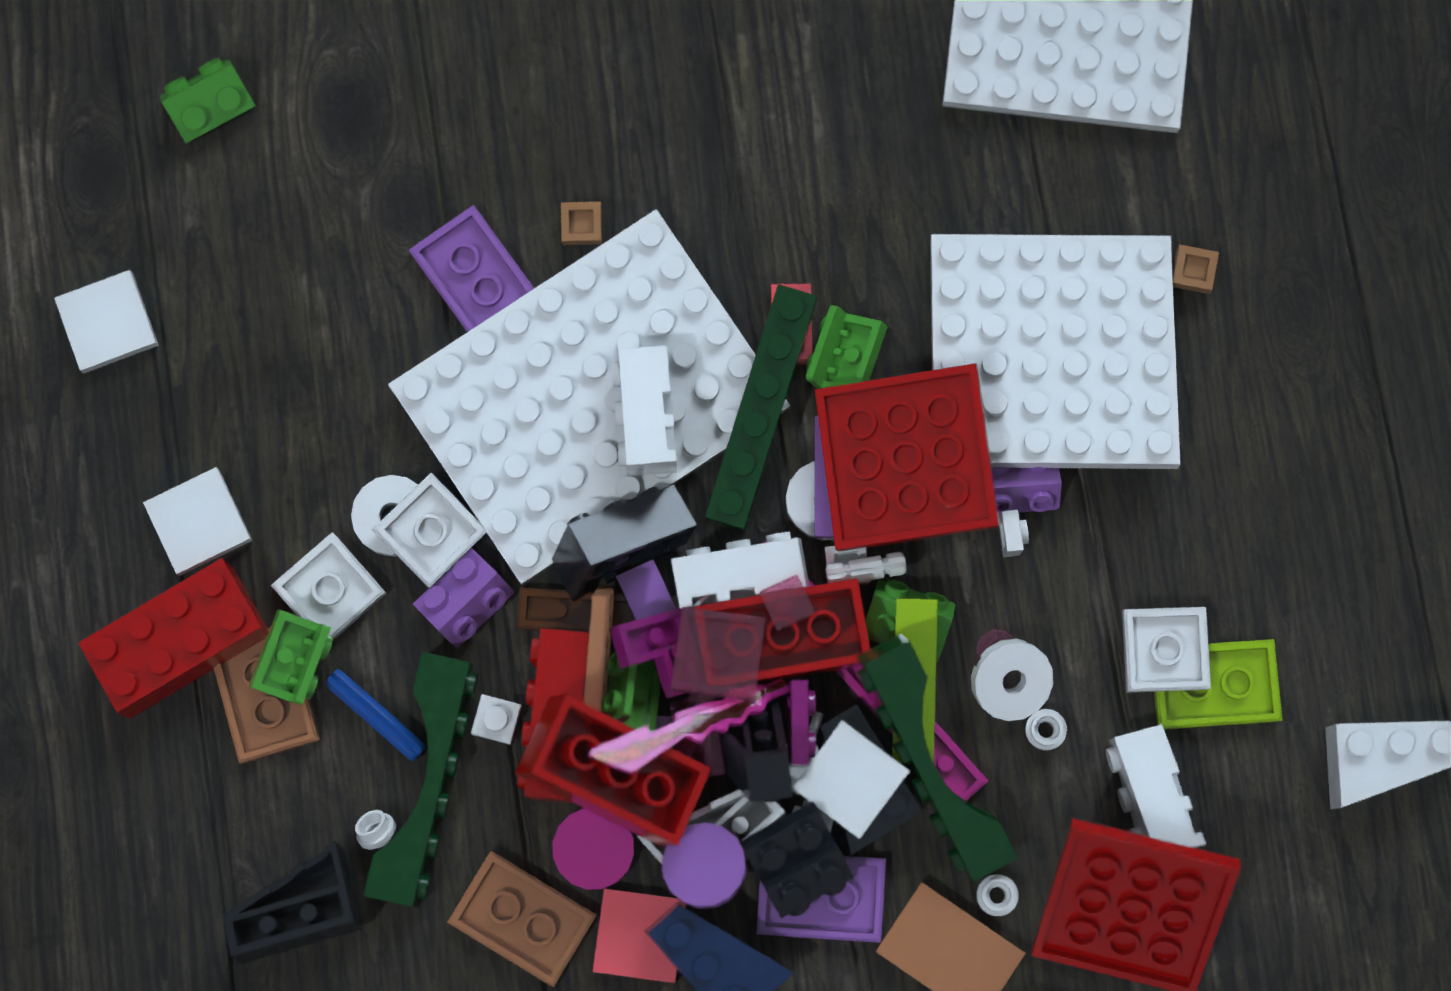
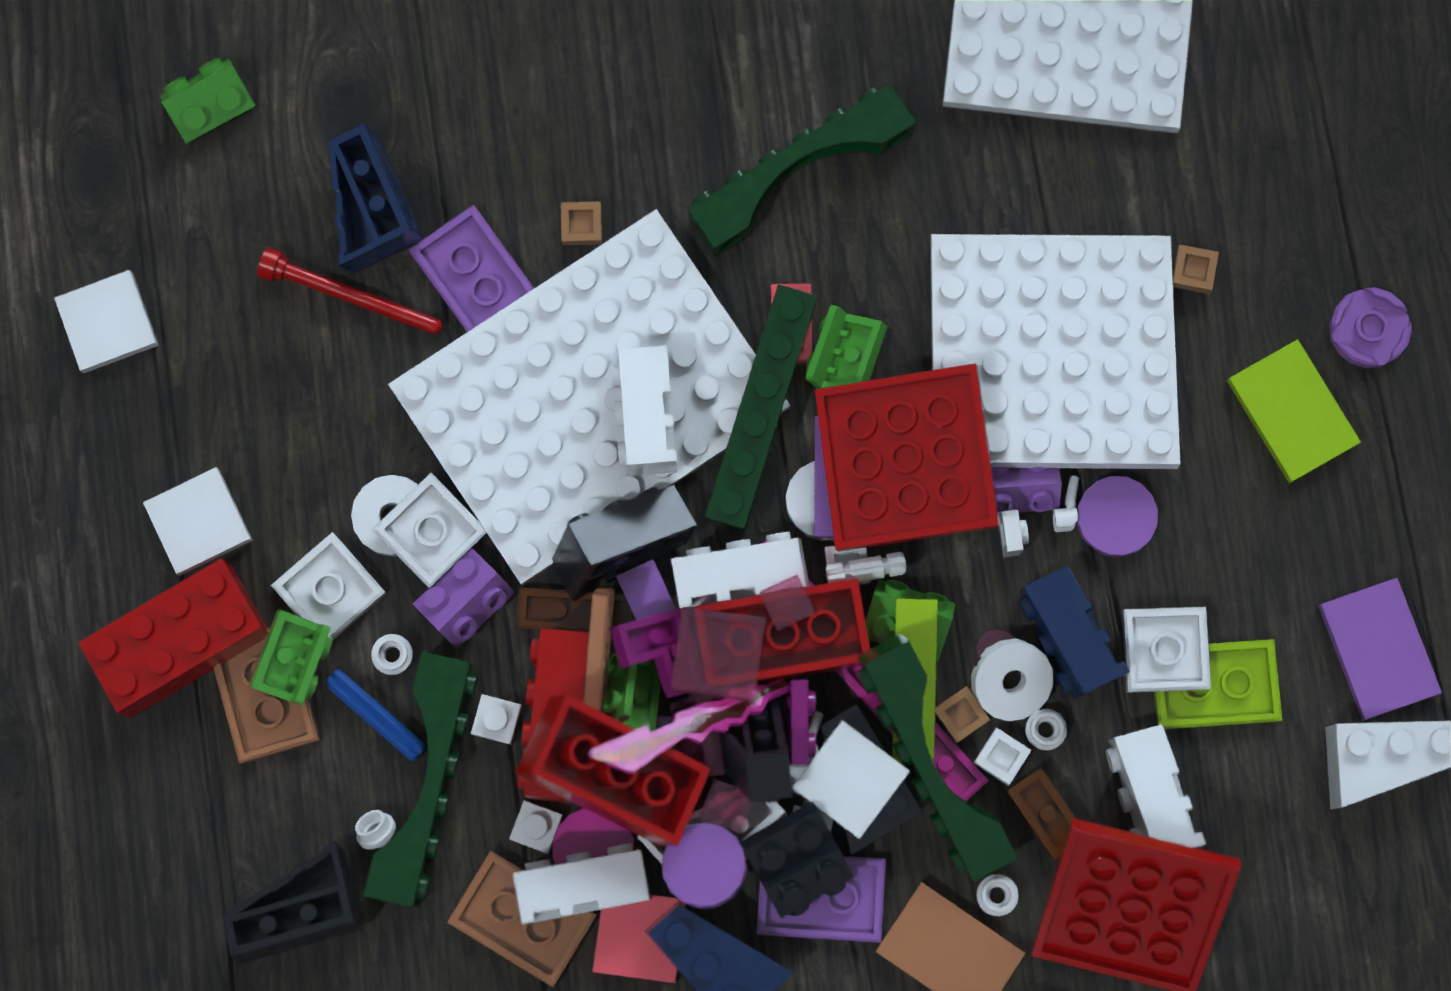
(276, 266): none -> red piece
(369, 201): none -> dark blue wedge
(379, 651): none -> white plate
(536, 827): none -> white plate
(581, 884): none -> white wedge
(725, 807): none -> clear pink plate
(867, 127): none -> dark green arch
(961, 715): none -> medium nougat plate
(1002, 756): none -> white plate
(1043, 811): none -> reddish brown plate
(1066, 518): none -> white hand
(1070, 633): none -> dark blue wedge
(1117, 516): none -> medium lavender tile
(1293, 411): none -> lime tile
(1370, 327): none -> medium lavender tile
(1379, 649): none -> medium lavender tile

